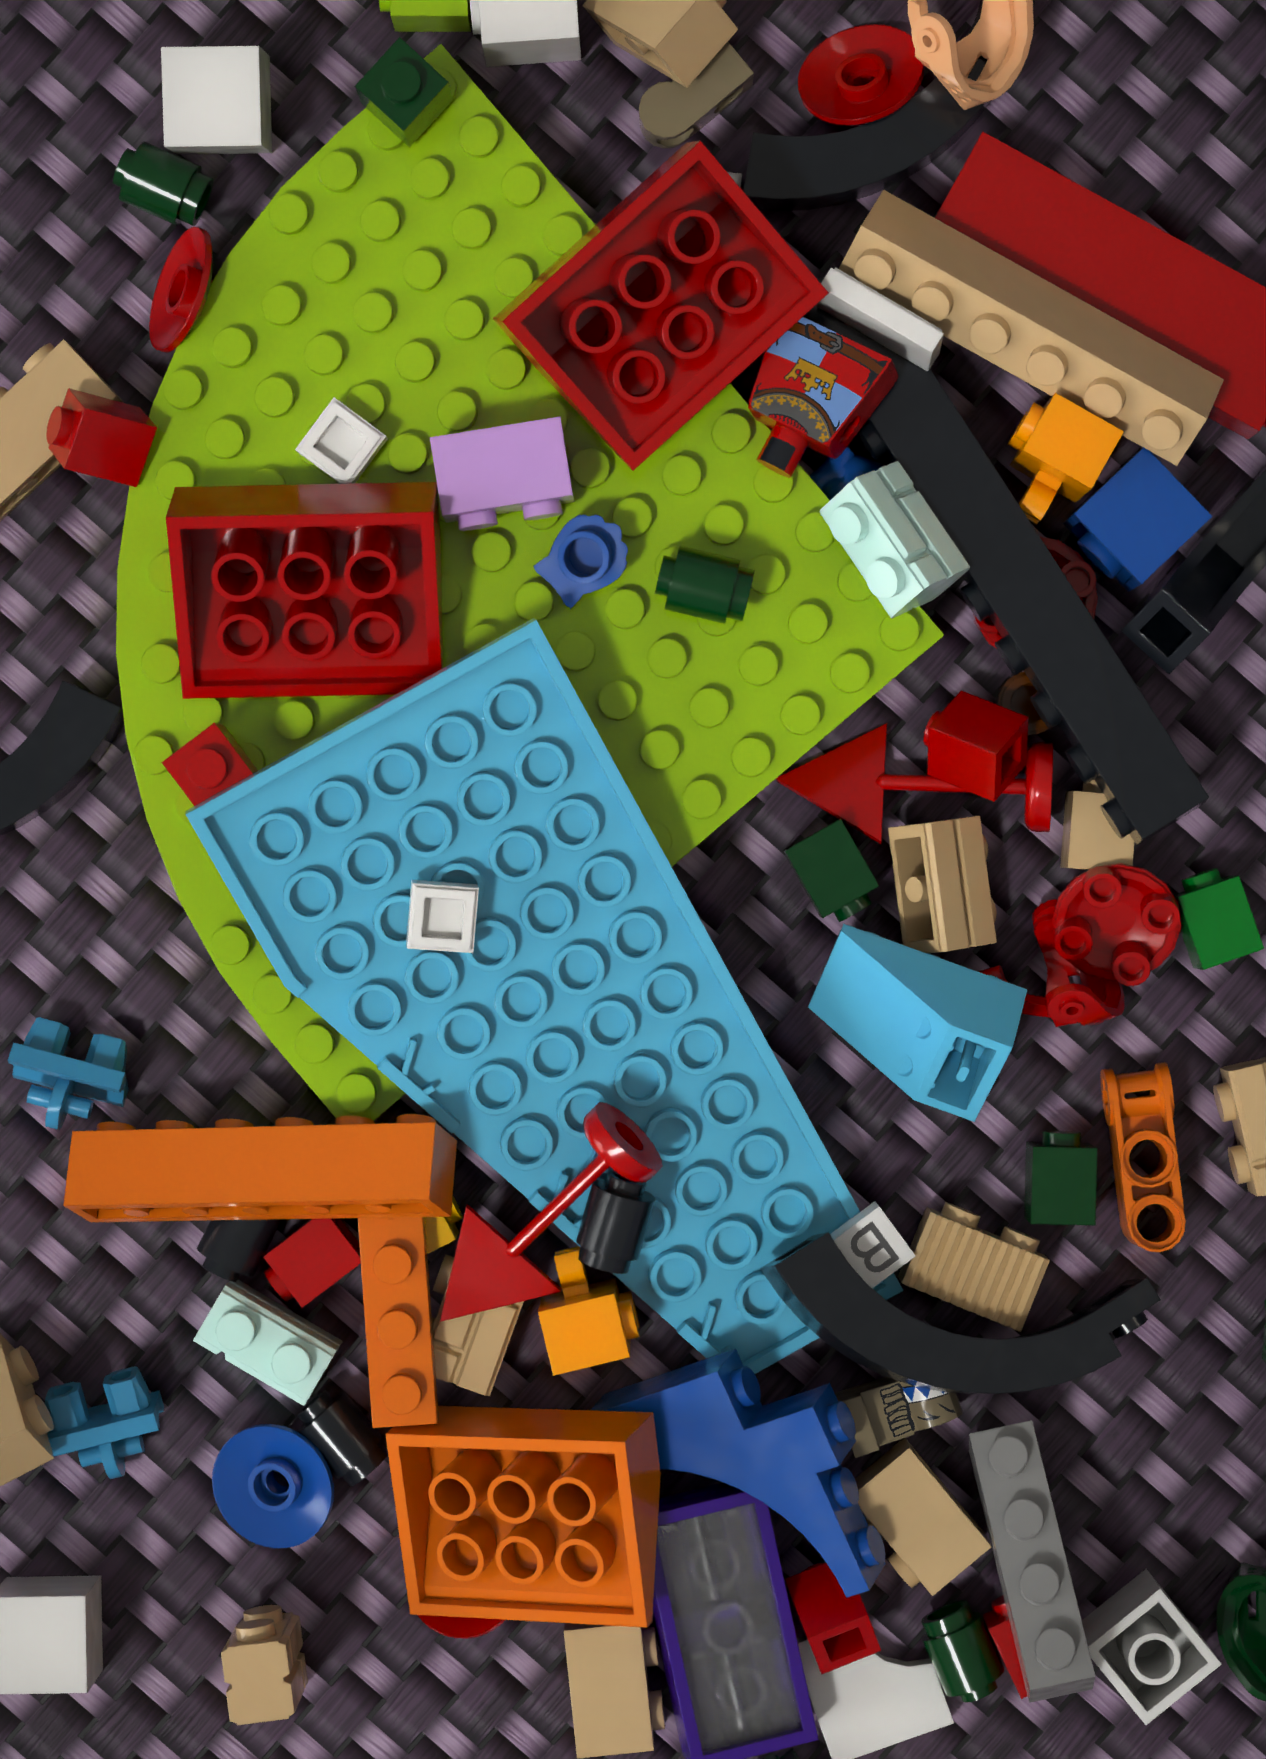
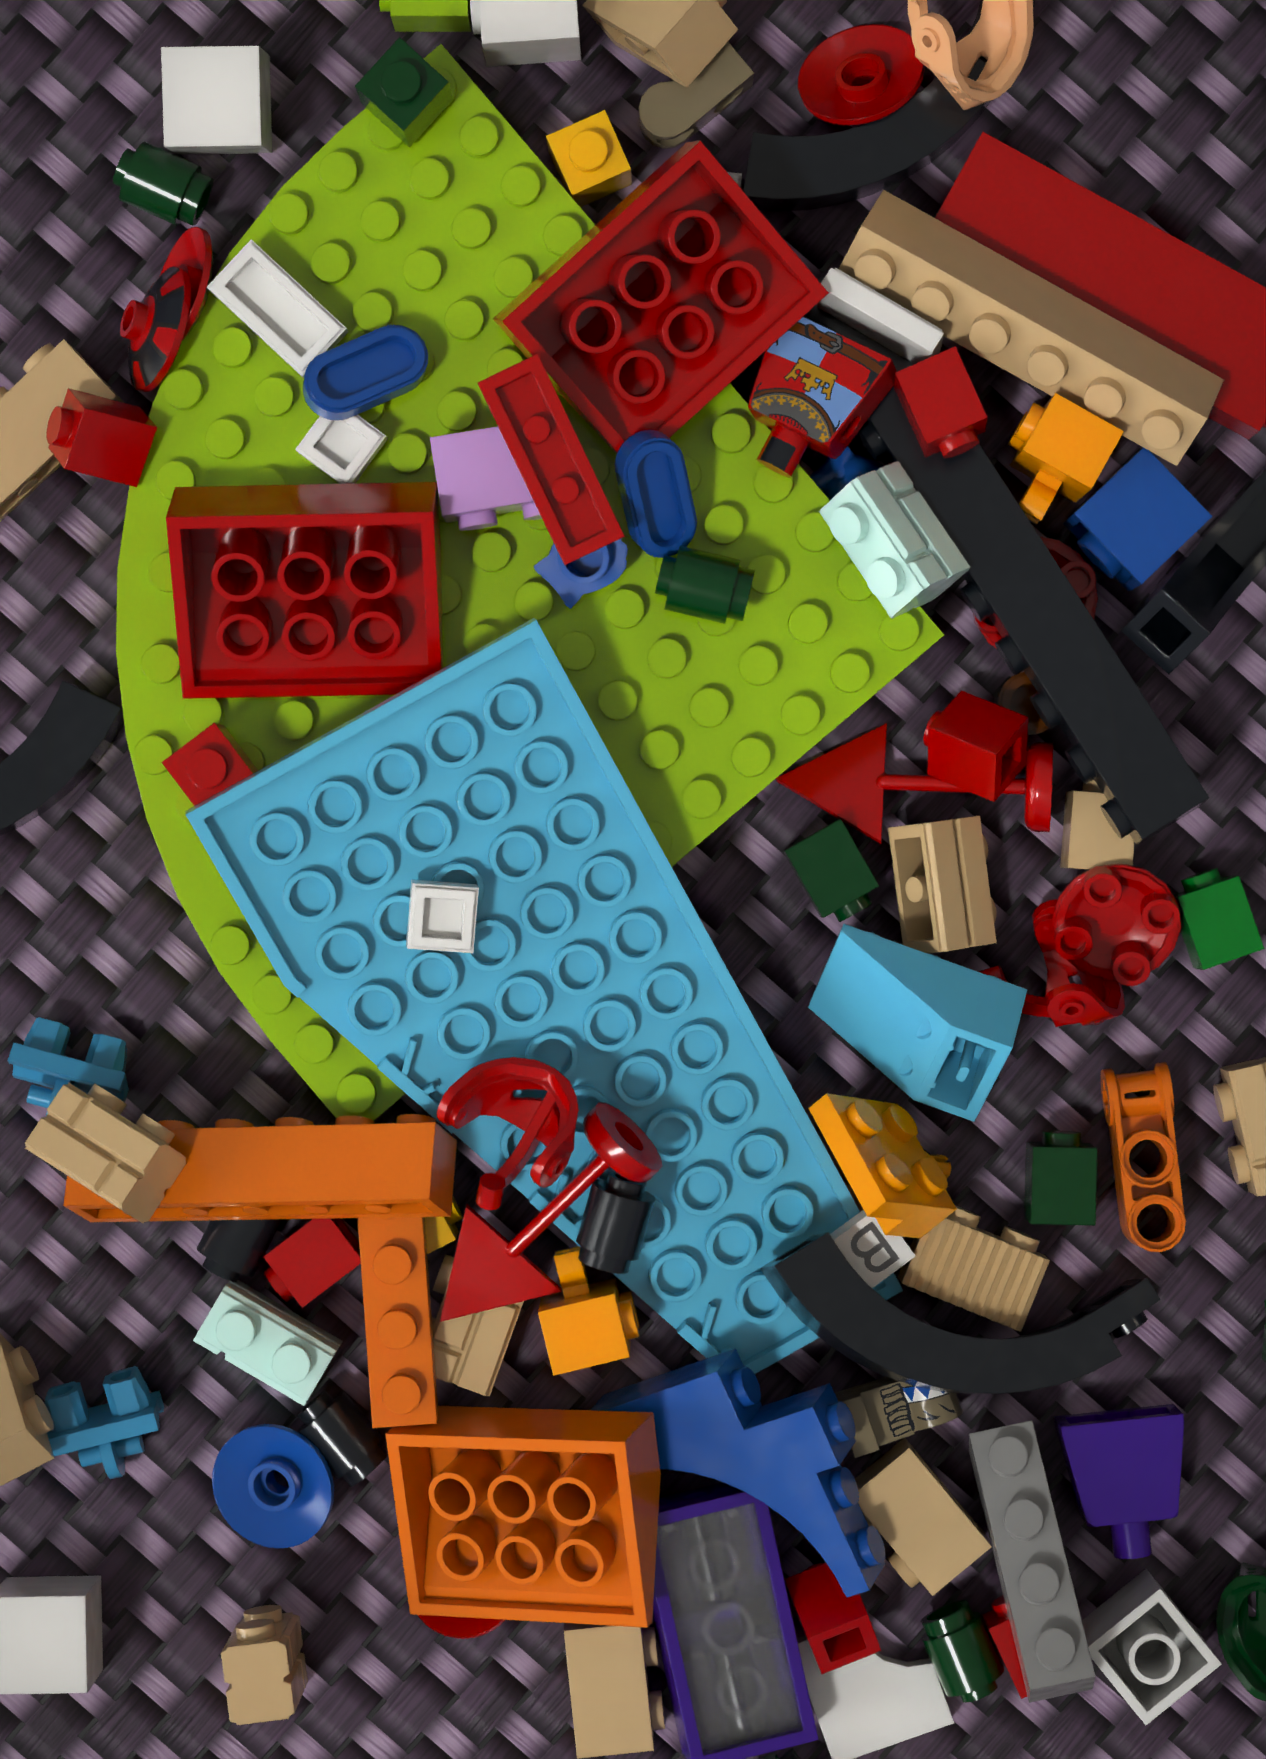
(106, 1151): none -> tan brick
(156, 328): none -> dish
(276, 307): none -> white tile
(365, 372): none -> blue tile
(490, 1091): none -> red helmet
(551, 459): none -> red plate
(589, 159): none -> yellow brick
(655, 493): none -> blue tile
(886, 1163): none -> light orange plate
(941, 404): none -> red brick
(1125, 1470): none -> dark purple torso

